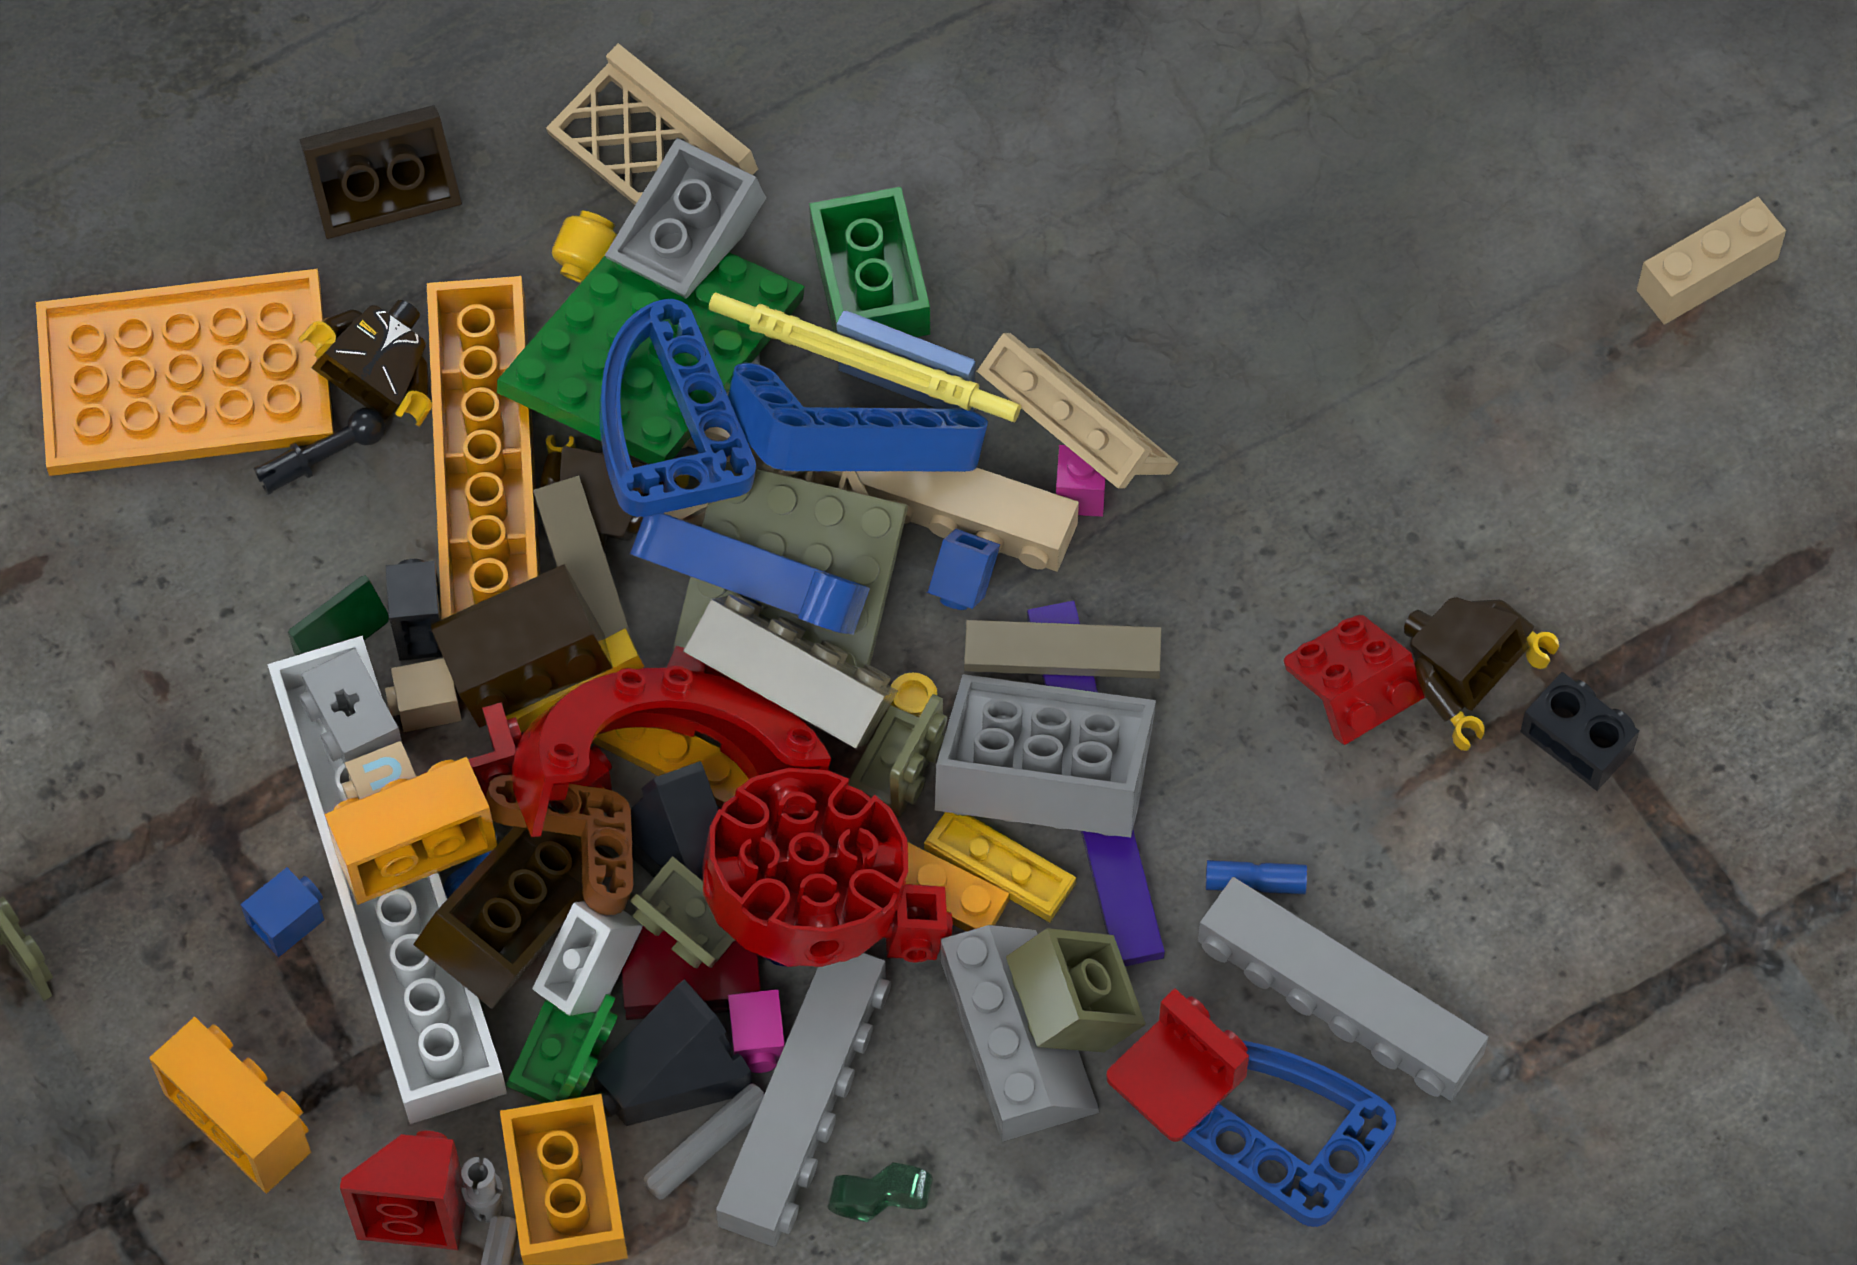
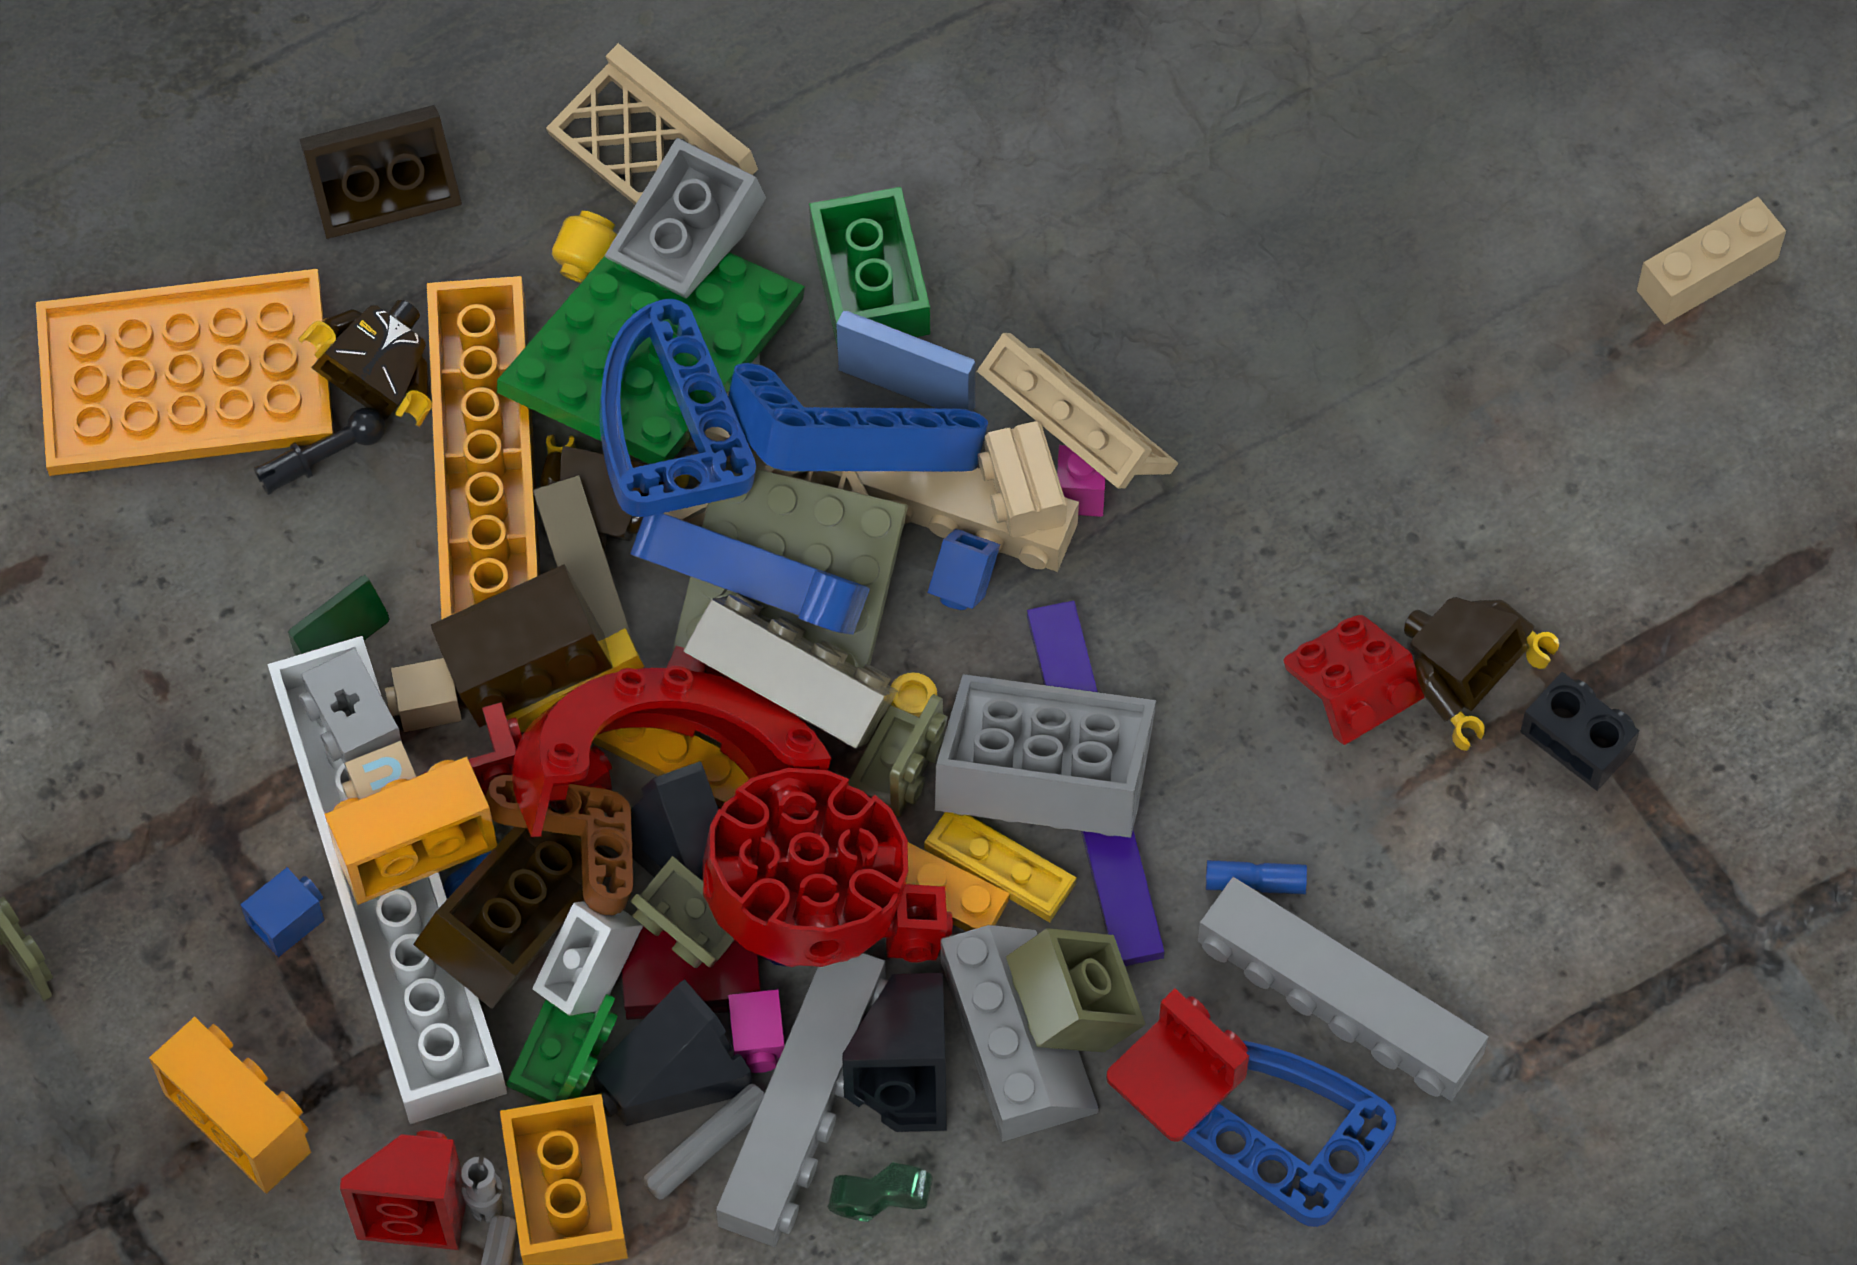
(413, 607): black brick -> none
(864, 357): light yellow axle -> none
(900, 1055): none -> black slope
(1024, 479): none -> tan brick
(1062, 649): dark tan tile -> none

